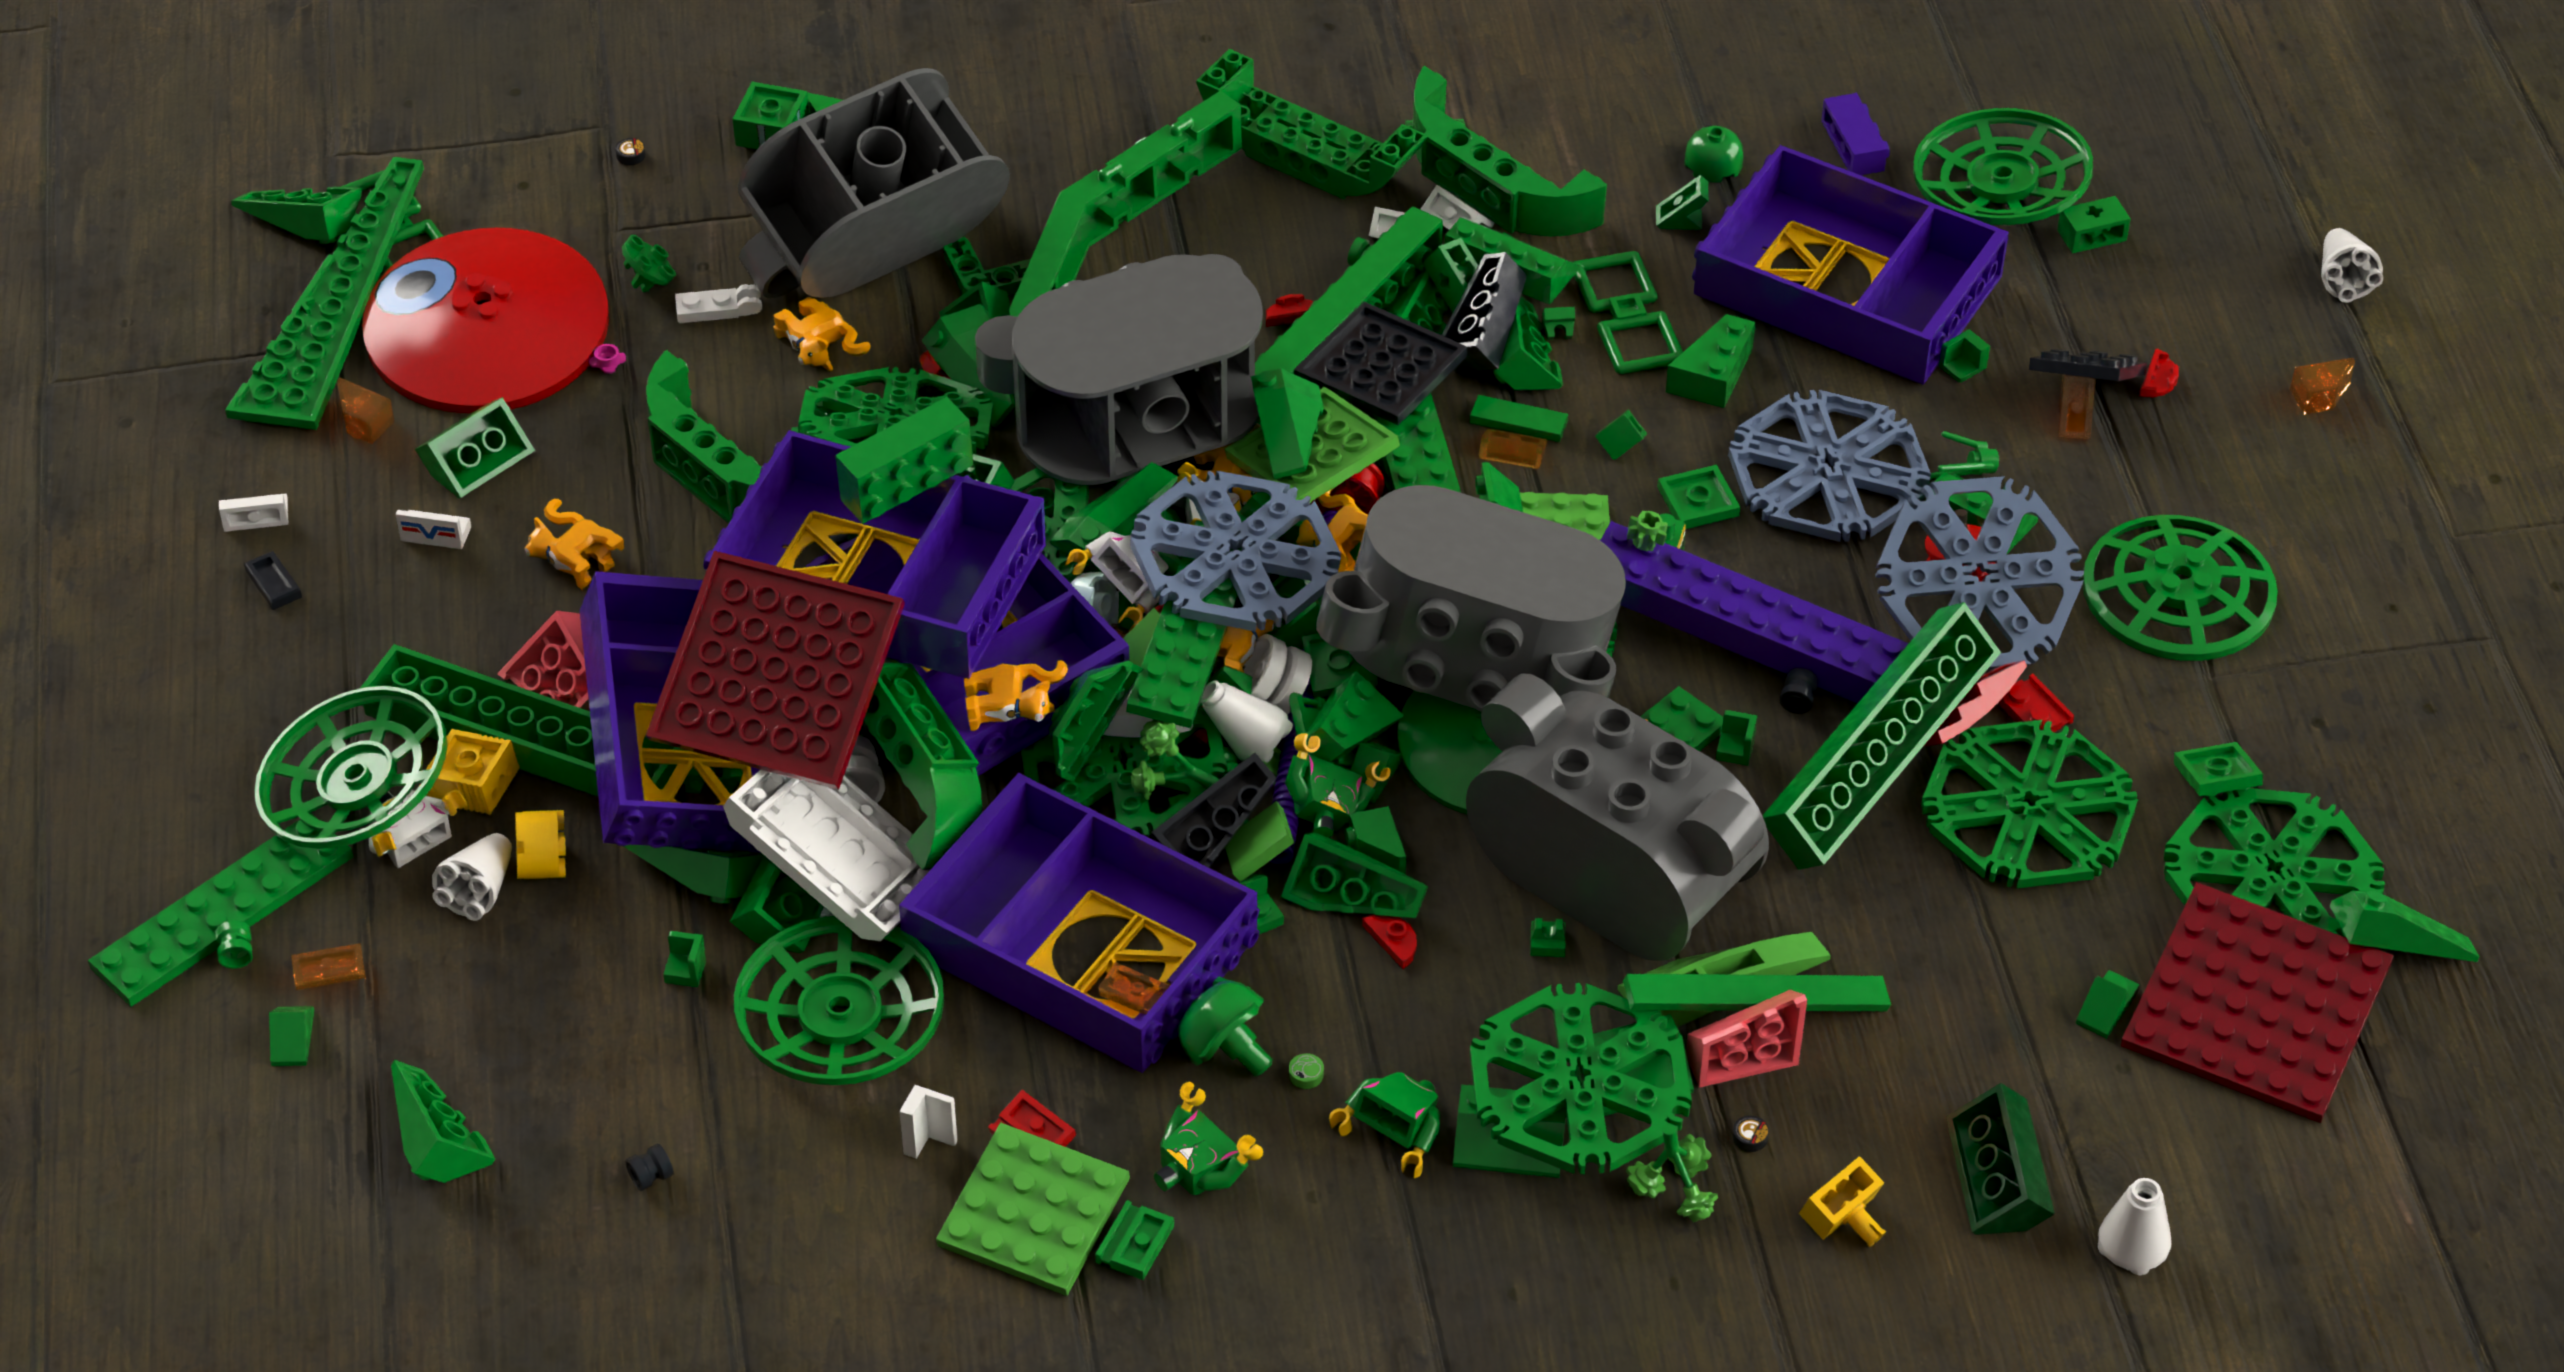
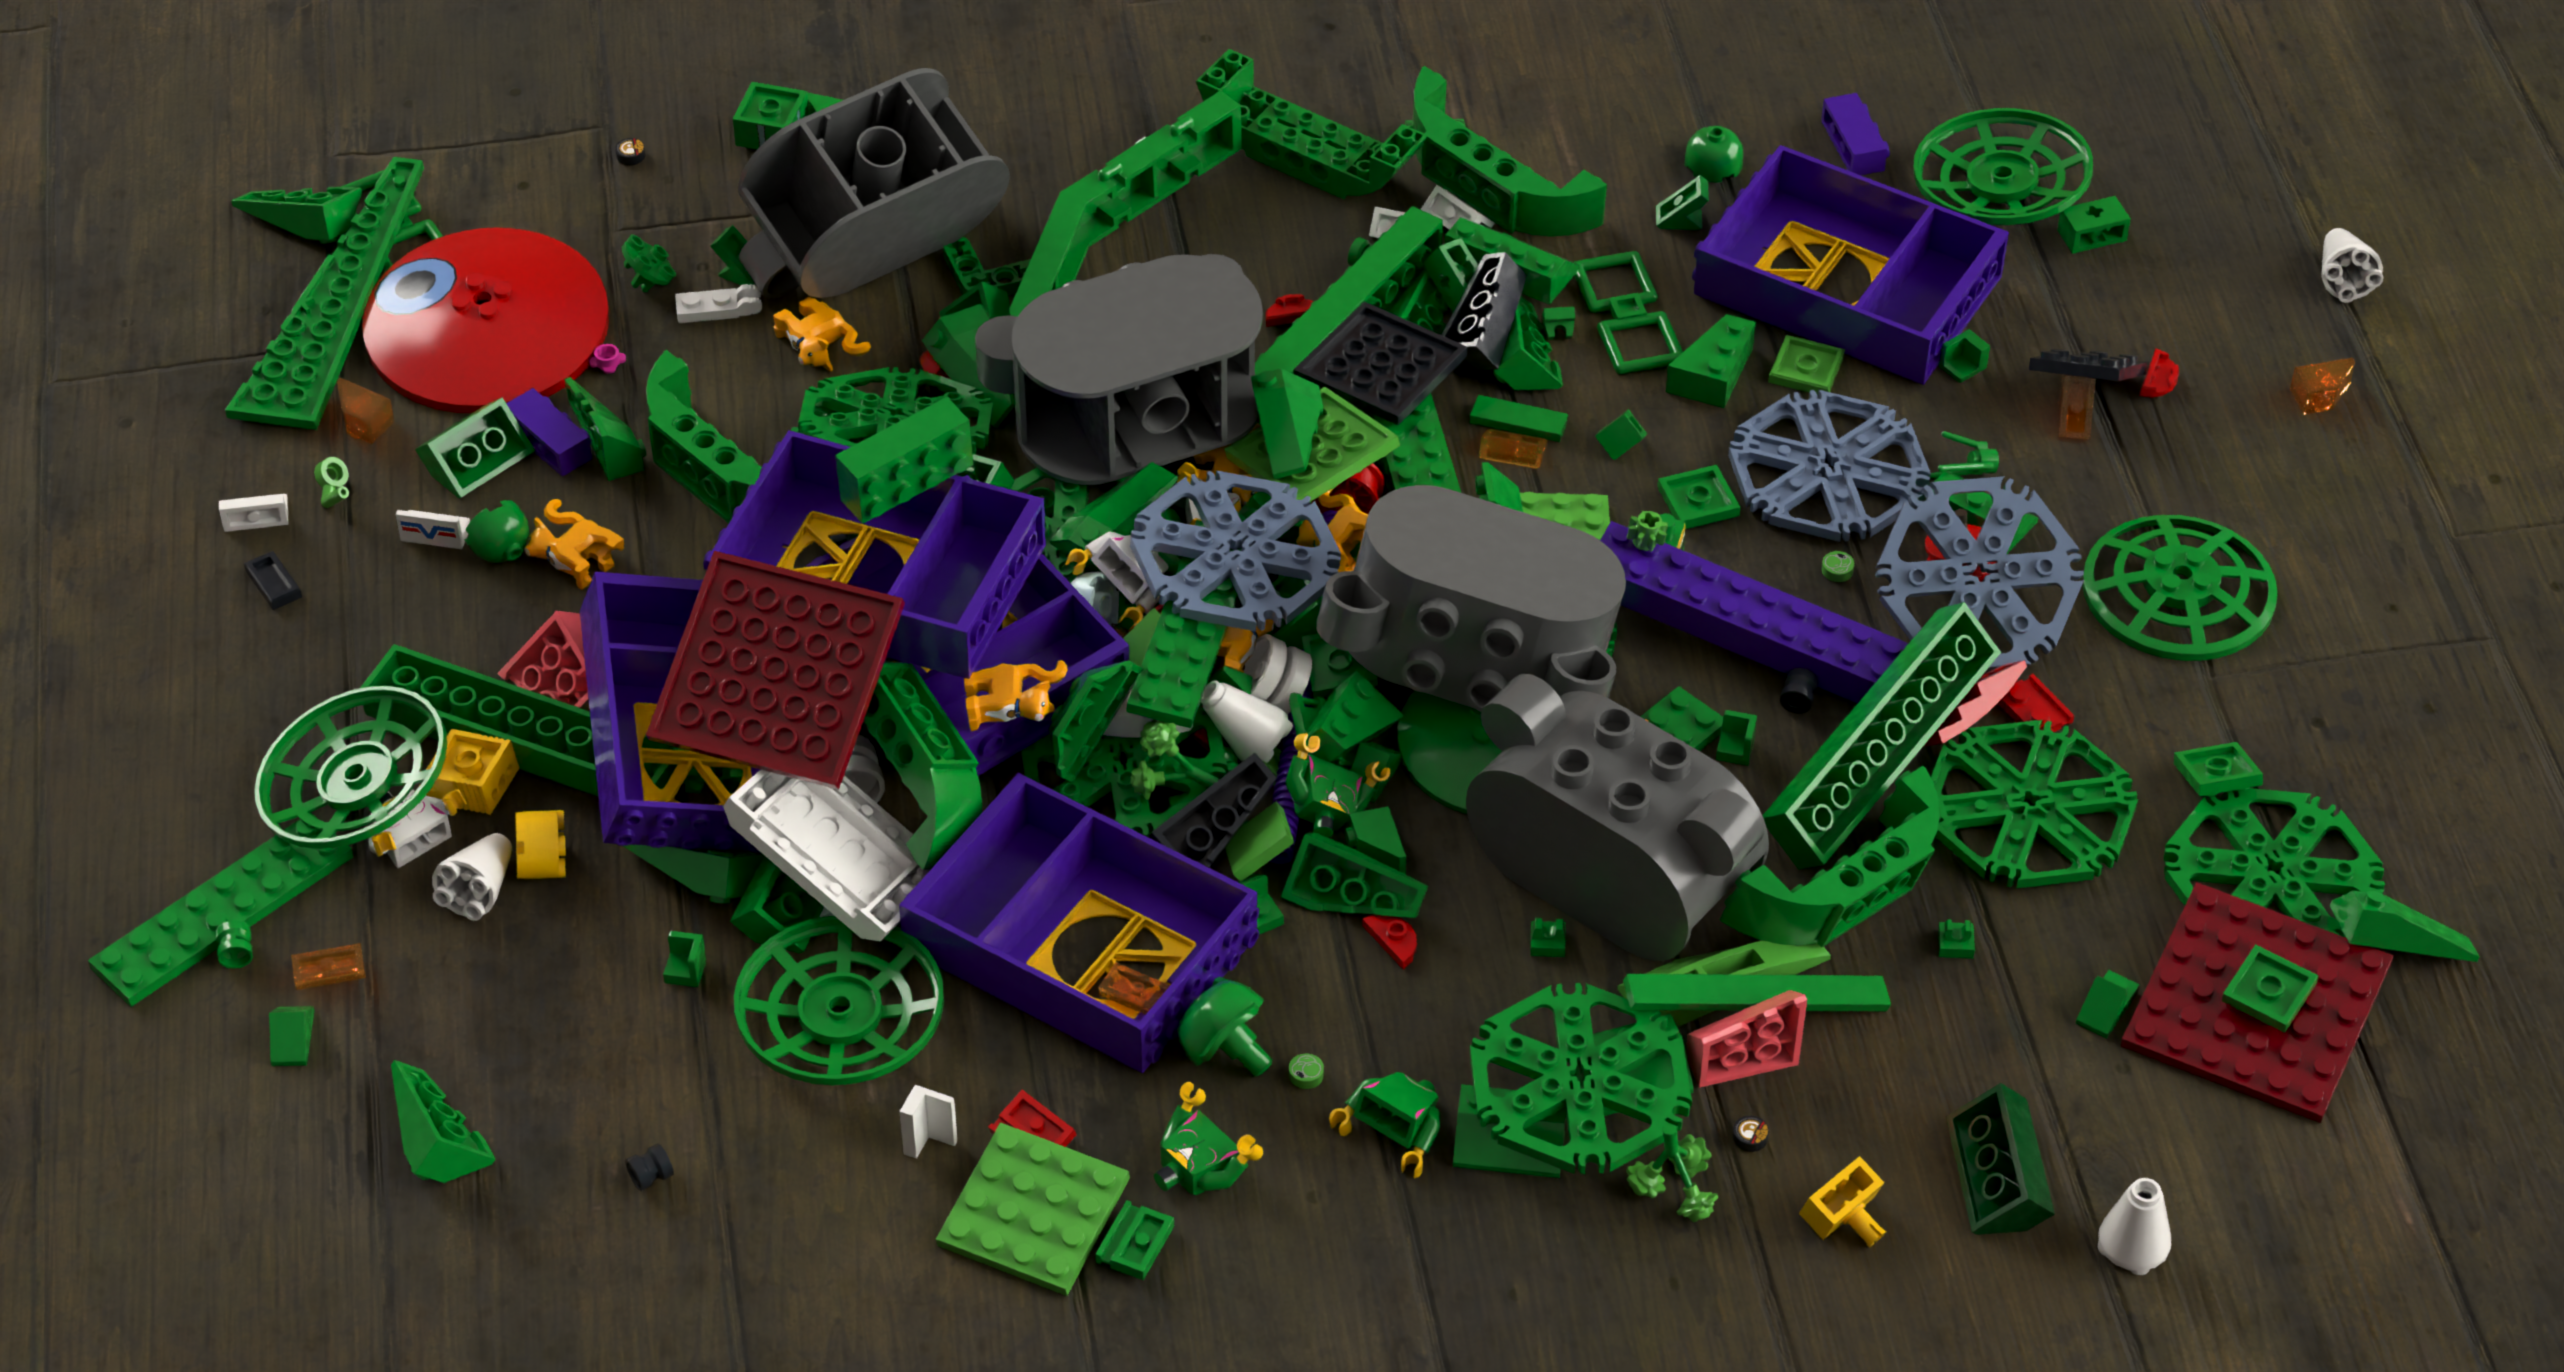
(332, 486): none -> bright green plate
(499, 533): none -> green cylinder
(551, 432): none -> dark purple brick
(612, 439): none -> green wedge
(728, 248): none -> green slope
(1806, 365): none -> bright green tile
(1838, 566): none -> bright green tile
(1855, 884): none -> green slope
(1956, 939): none -> green tile
(2270, 988): none -> green plate

